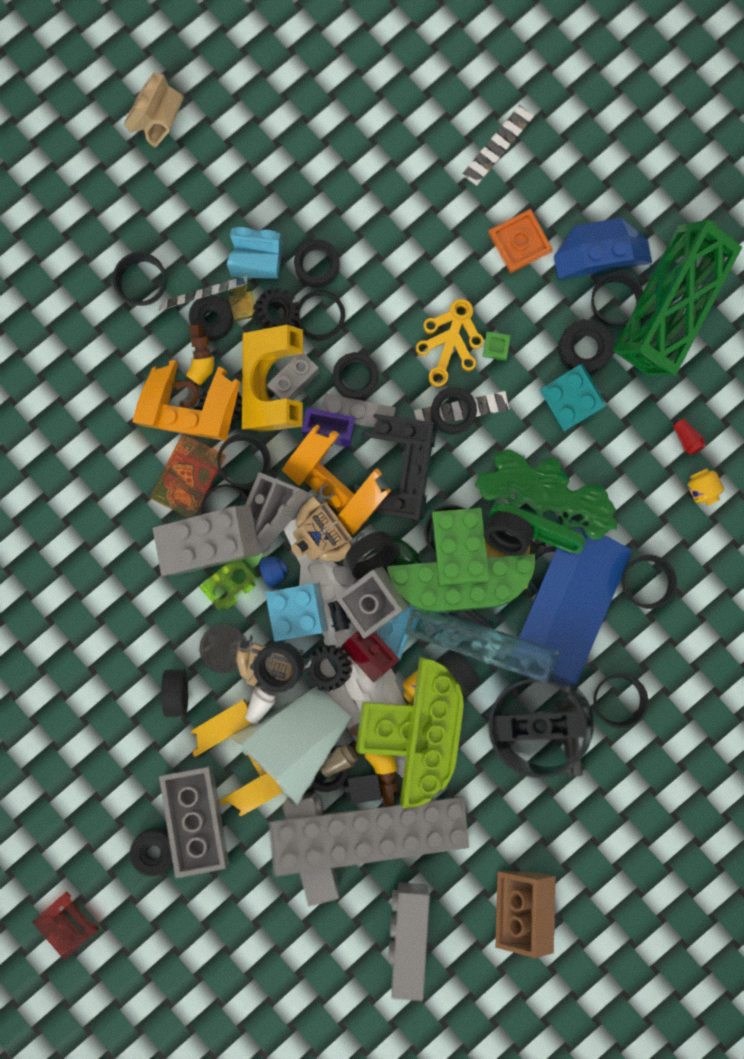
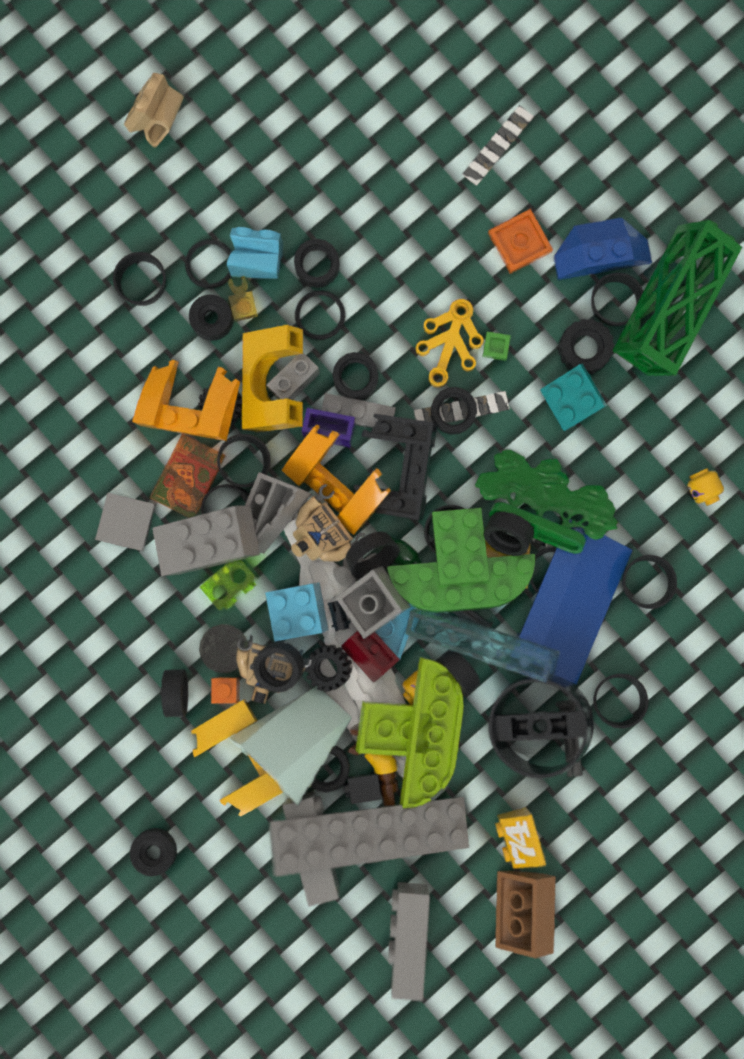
(60, 931): clear red plate -> none
(125, 522): none -> light grey tile
(188, 258): none -> black tyre
(194, 821): light grey brick -> none
(200, 369): reddish brown piece -> none
(203, 292): sticker -> none
(225, 690): none -> orange brick
(260, 704): white cone -> none
(273, 571): blue cone -> none
(286, 303): black tyre -> none
(339, 760): dark tan cone -> none
(520, 839): none -> yellow slope
(689, 438): red cone -> none

